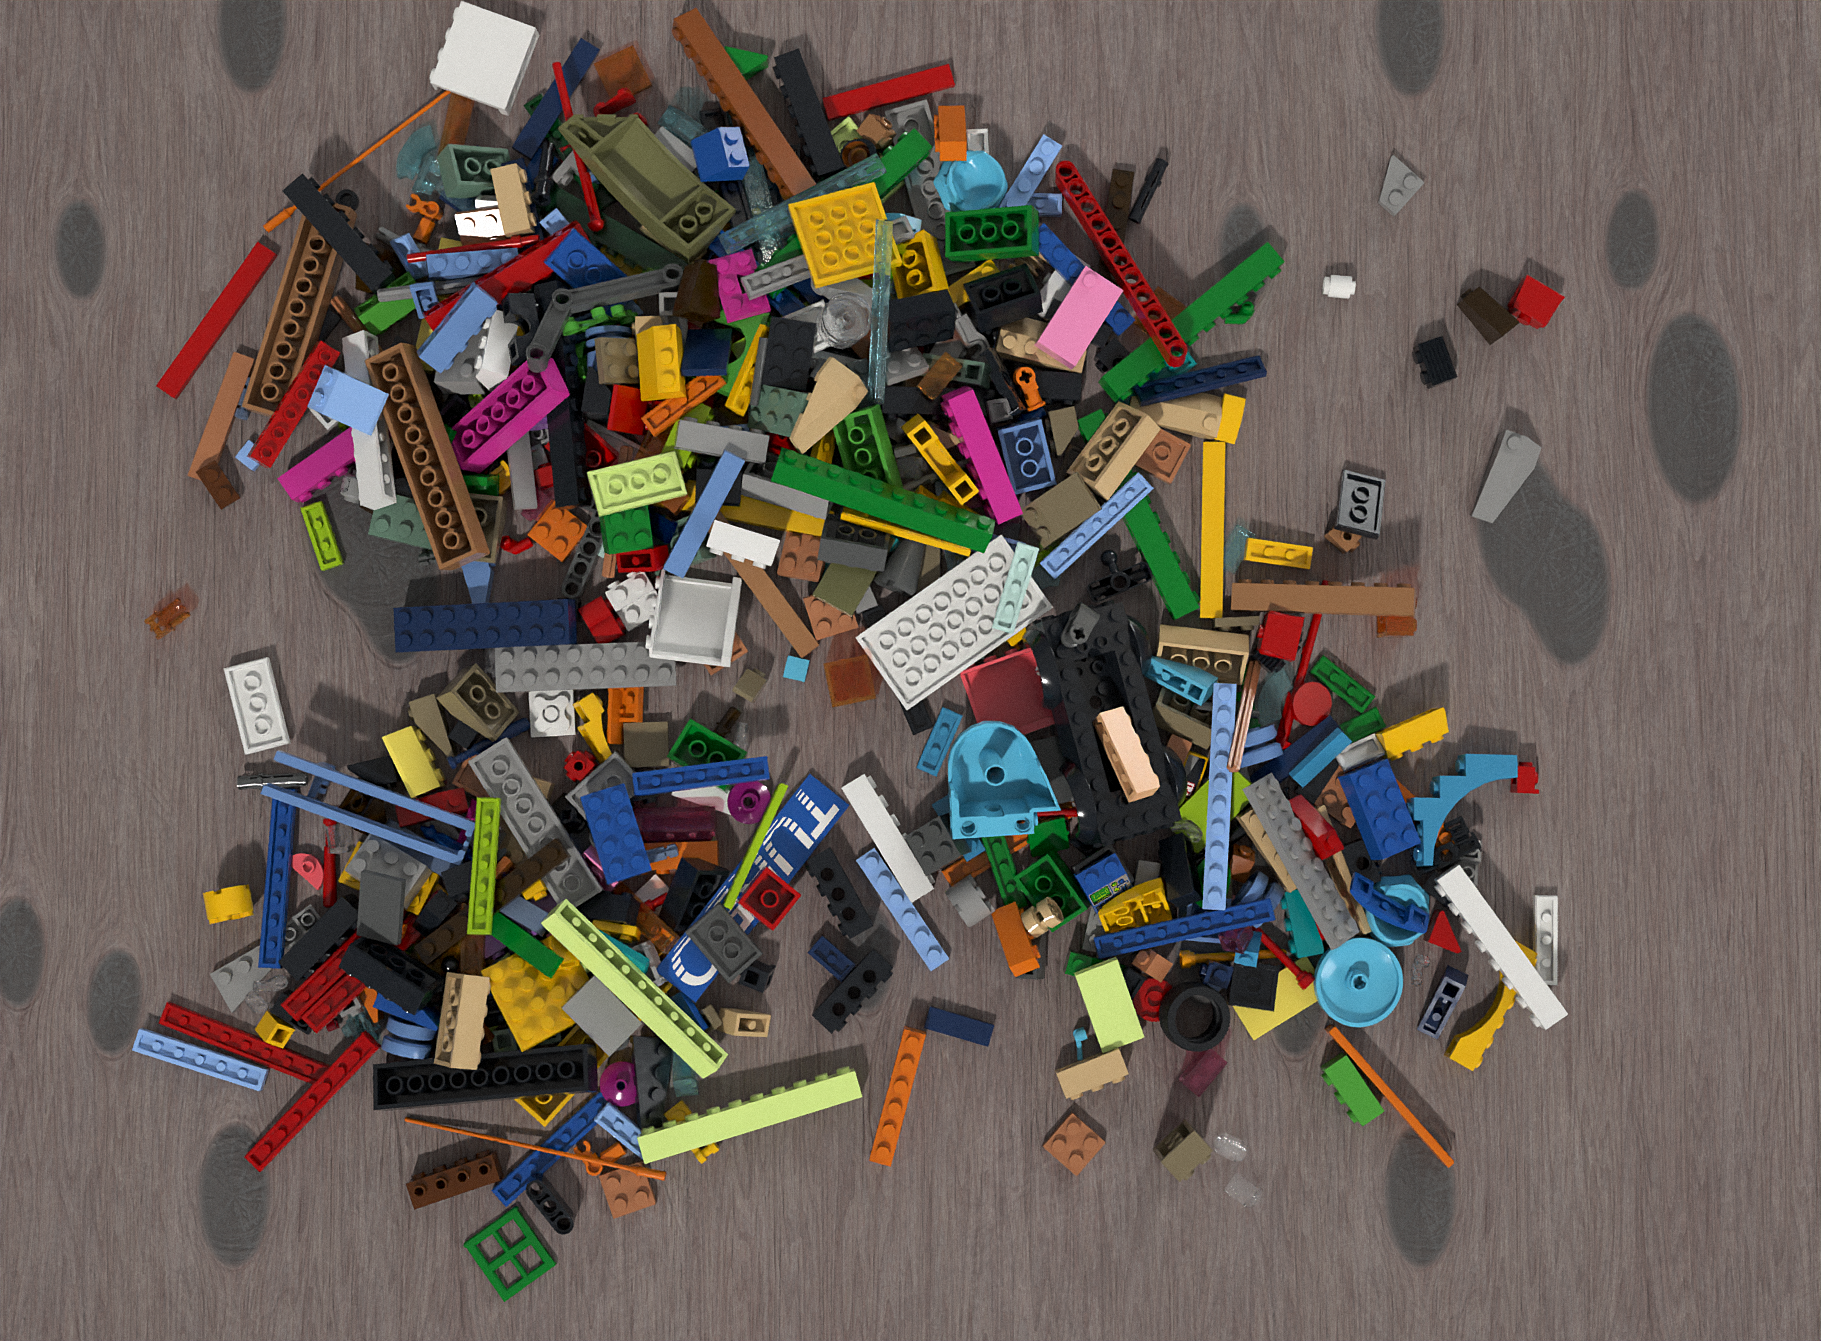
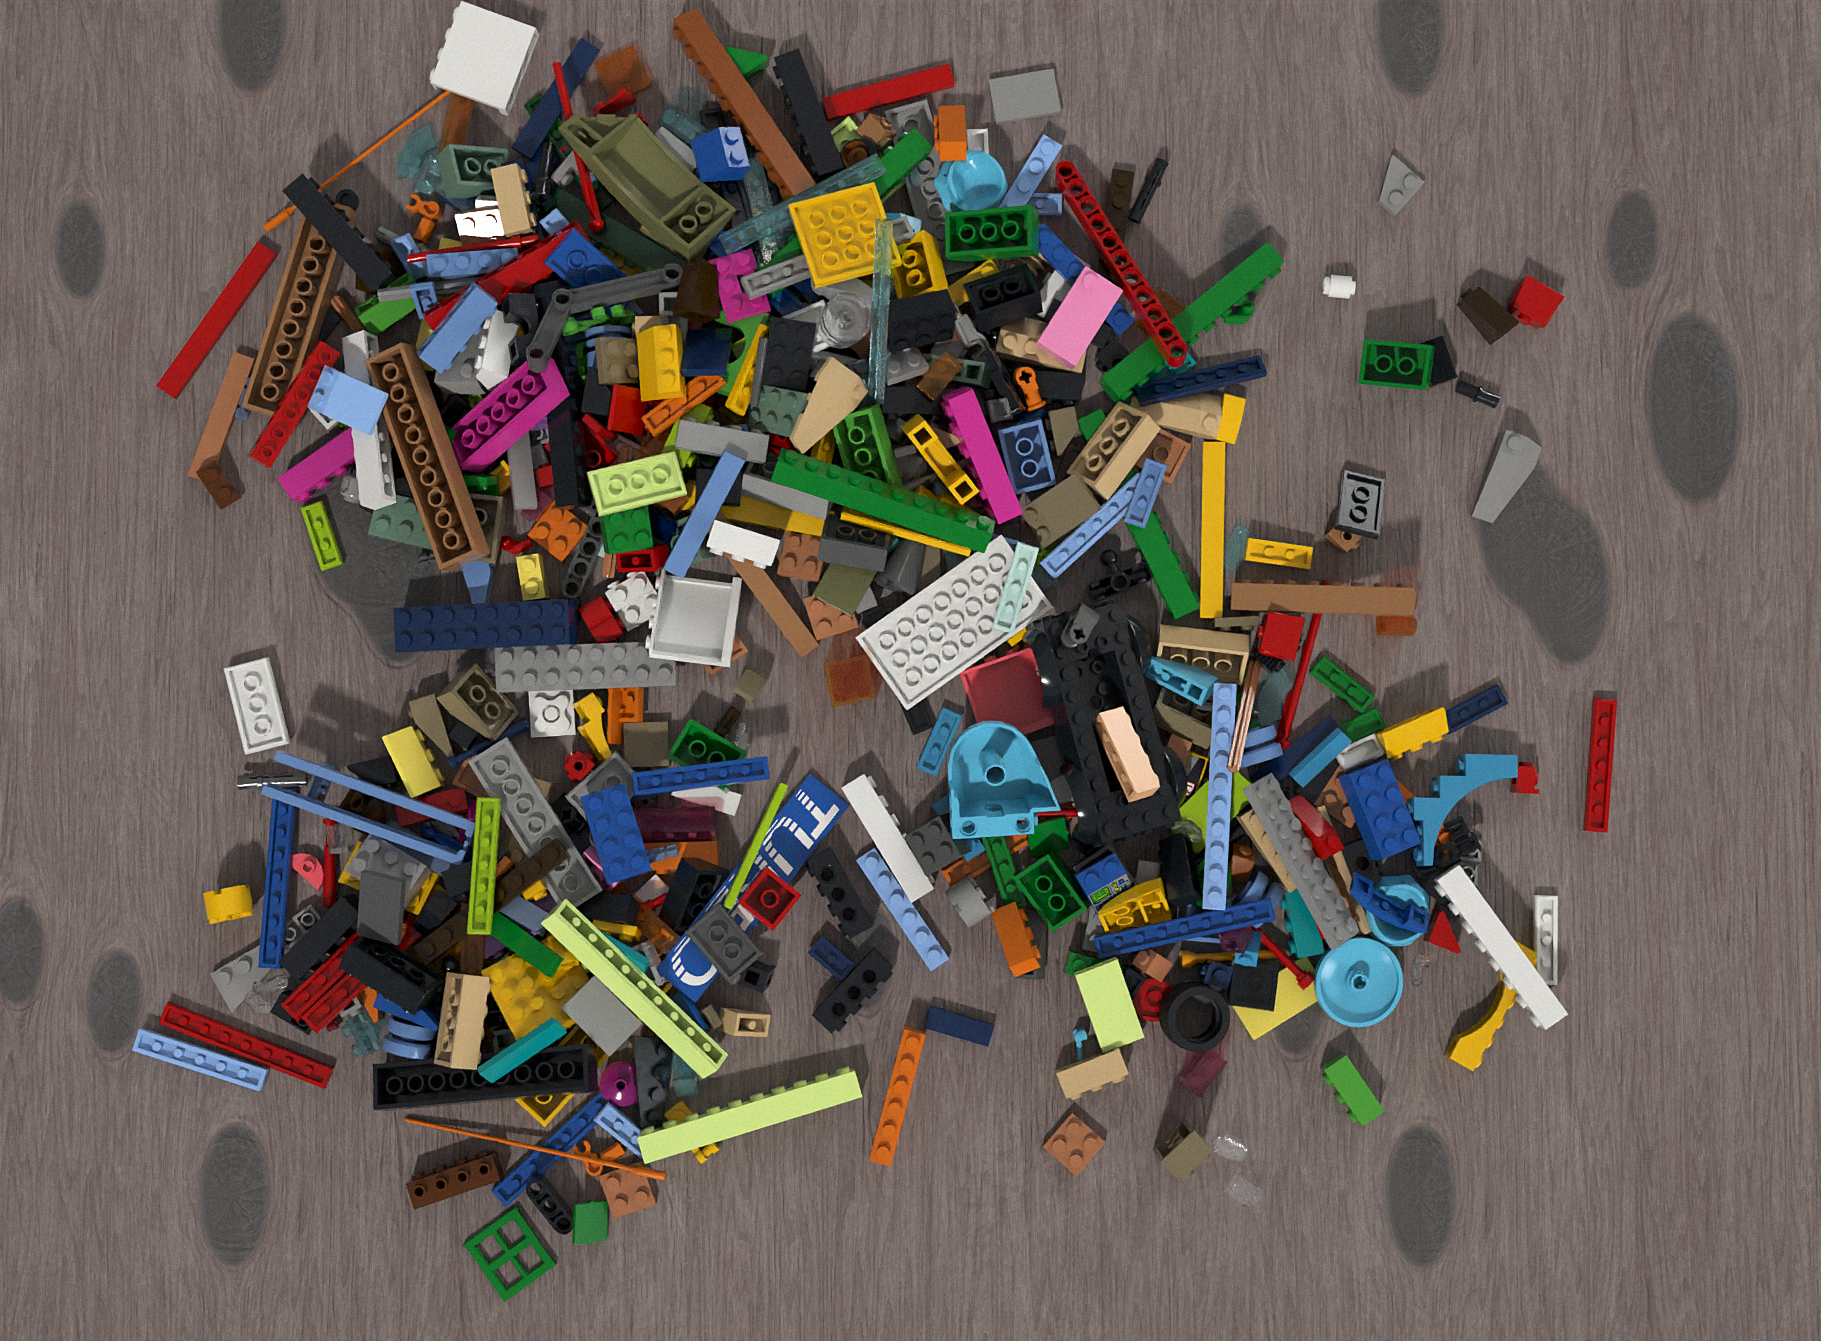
(169, 616): clear orange arm -> none
(242, 456): light blue tile -> none
(274, 1030): yellow brick -> none
(312, 1101): red tile -> none
(522, 1050): none -> teal tile
(532, 577): none -> light yellow brick
(590, 1222): none -> green piece
(600, 427): none -> red tile
(754, 811): magenta dish -> none
(796, 668): medium azure tile -> none
(1024, 96): none -> light grey tile
(1042, 916): tan wheel -> none
(1145, 493): none -> medium blue tile
(1310, 703): red tile -> none
(1389, 1095): orange tile -> none
(1396, 364): none -> green brick
(1443, 1002): dark blue slope -> none
(1475, 708): none -> dark blue tile
(1477, 393): none -> black axle
(1600, 765): none -> red tile

